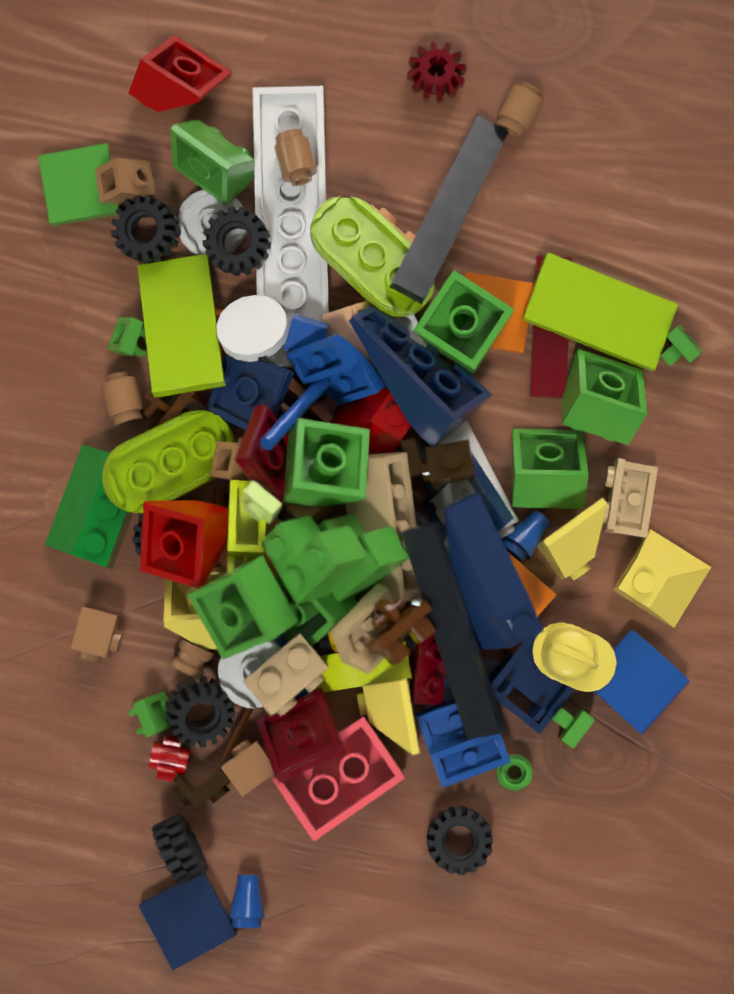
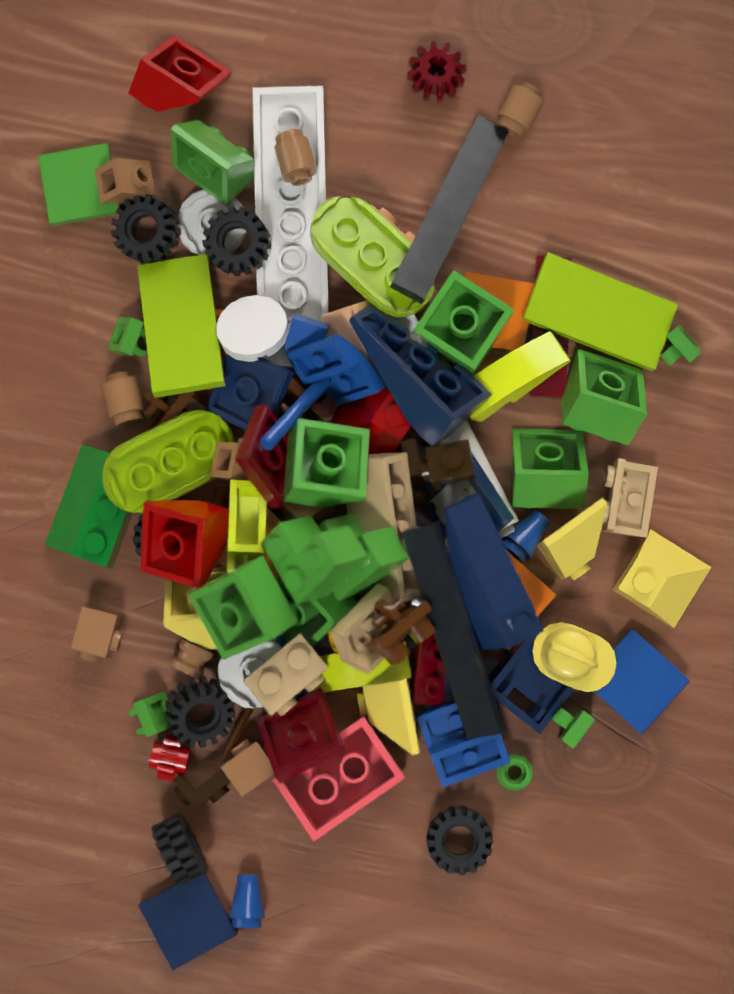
(260, 503): yellowish green plate -> none
(519, 373): none -> neon yellow slope

